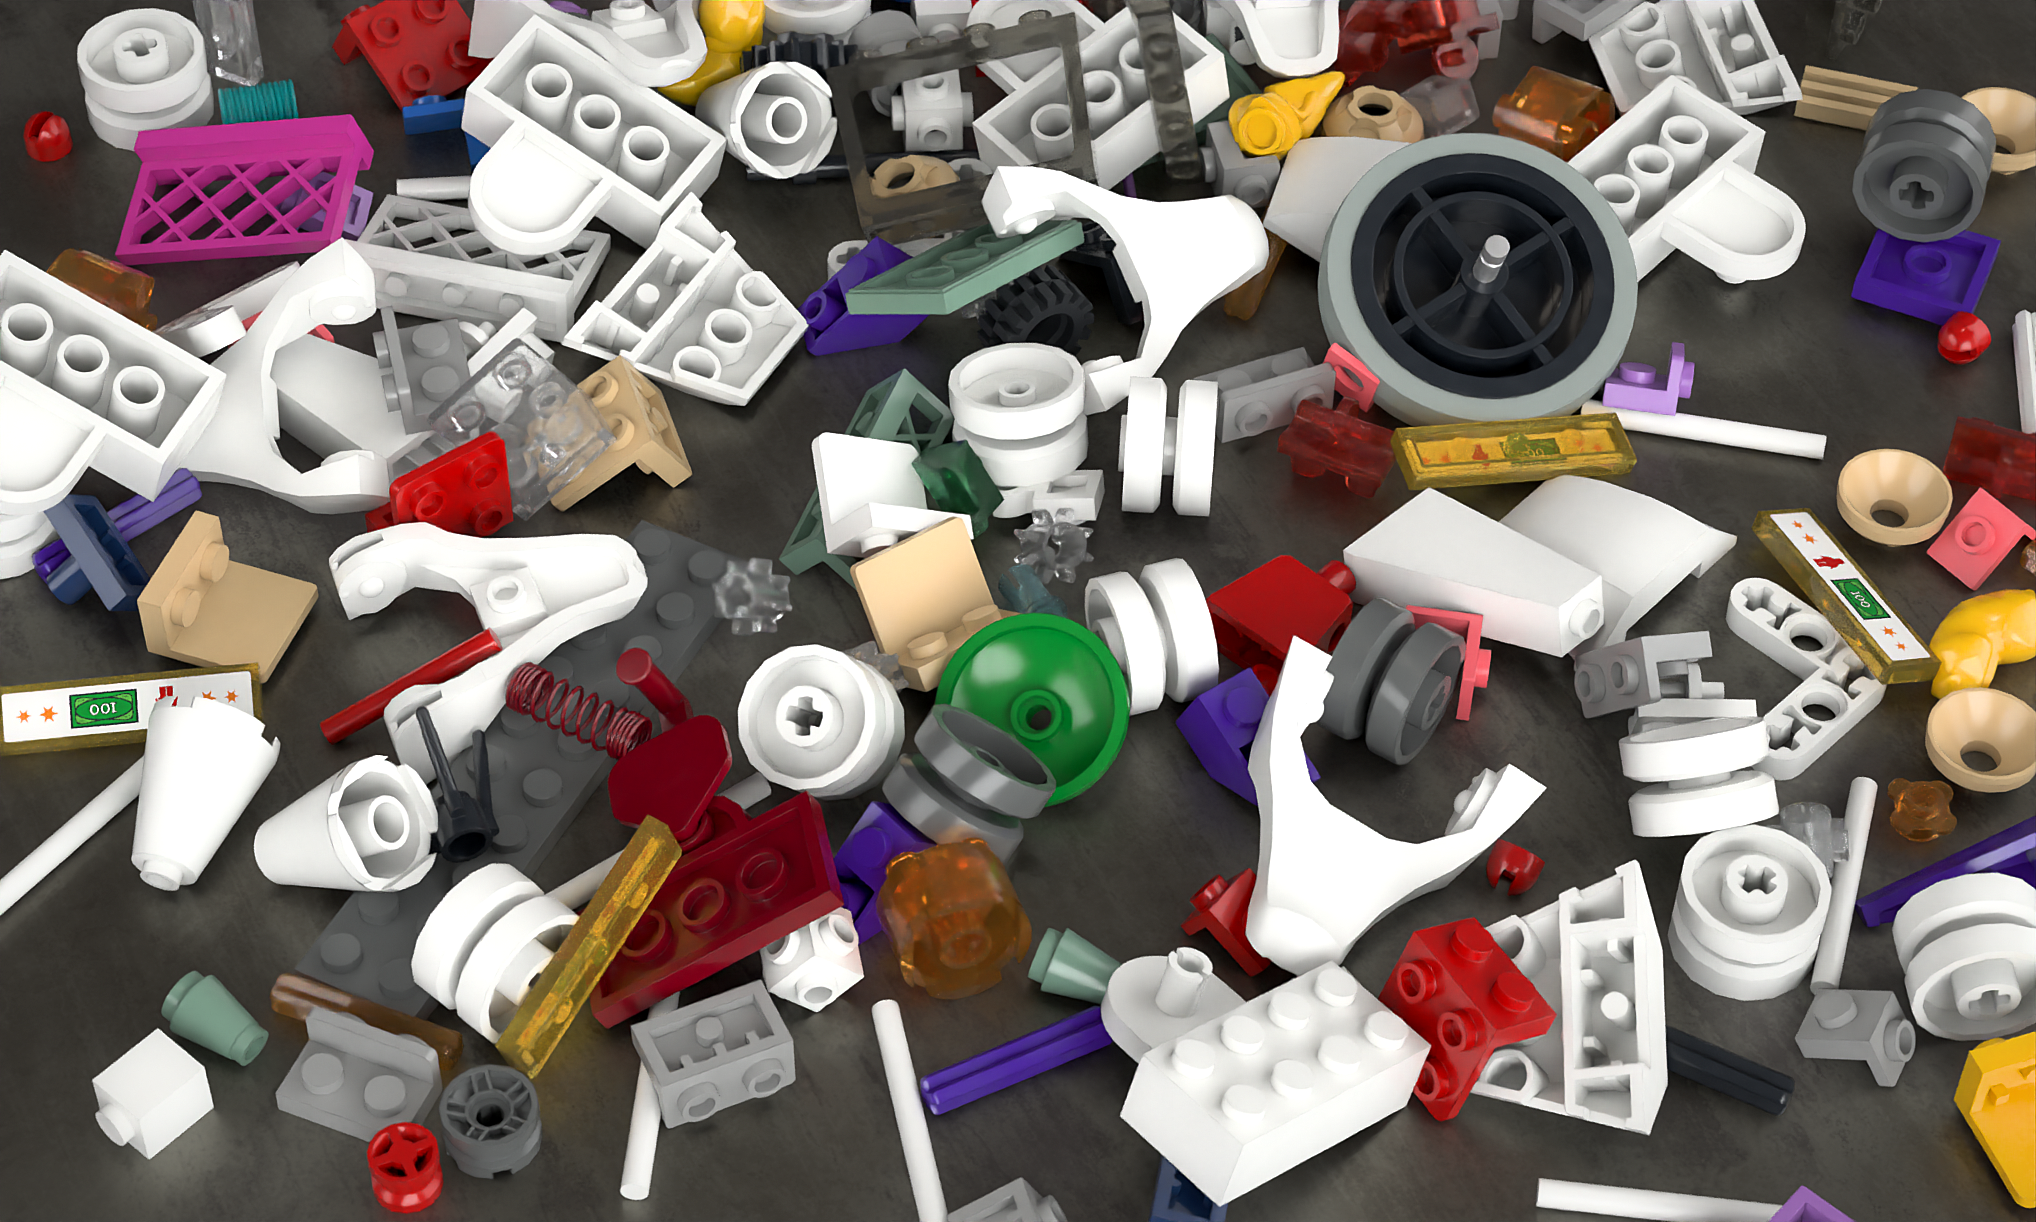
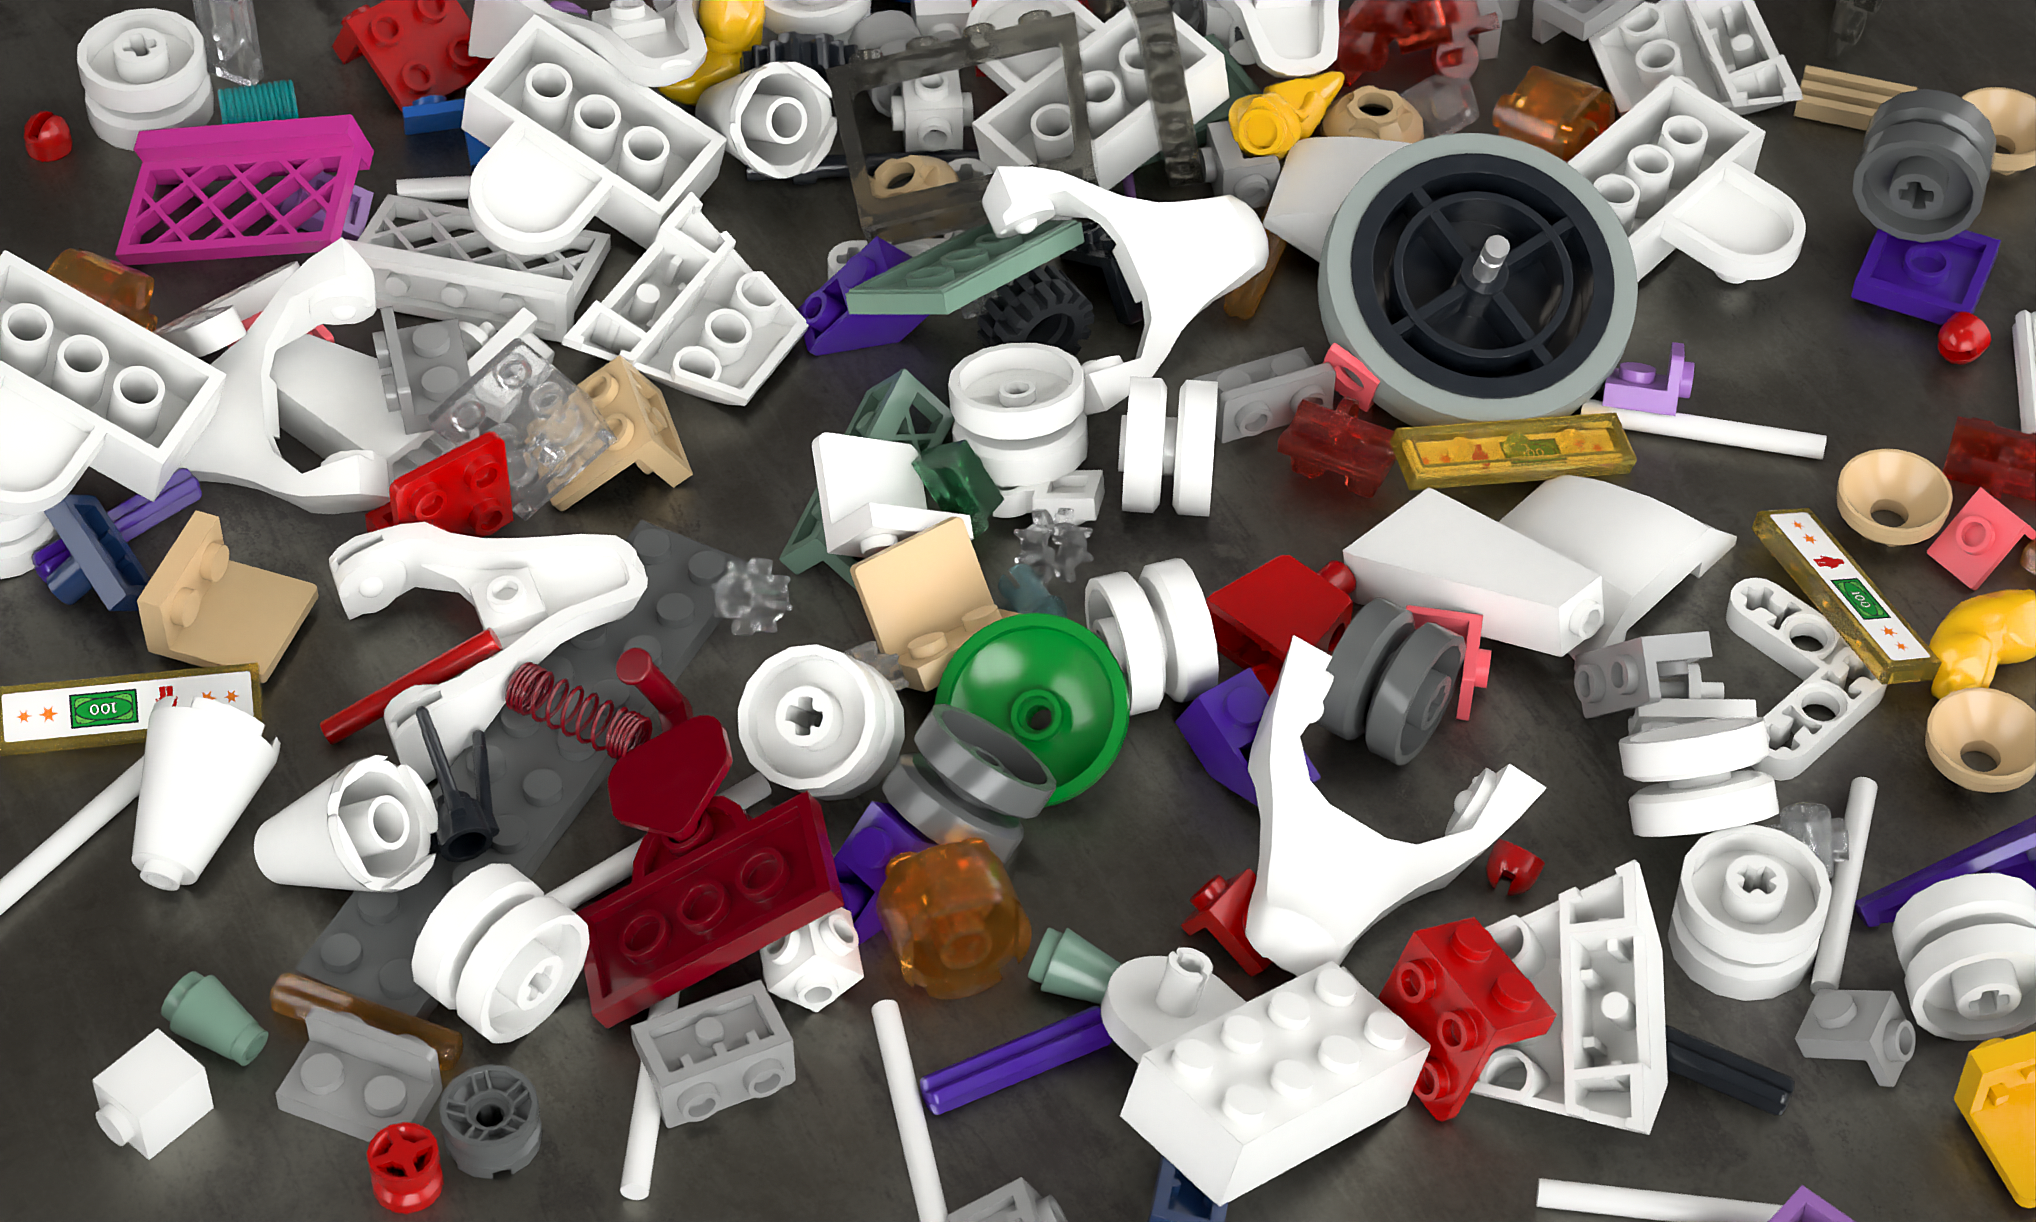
(589, 948): clear yellow tile -> none
(1921, 809): clear orange plate -> none

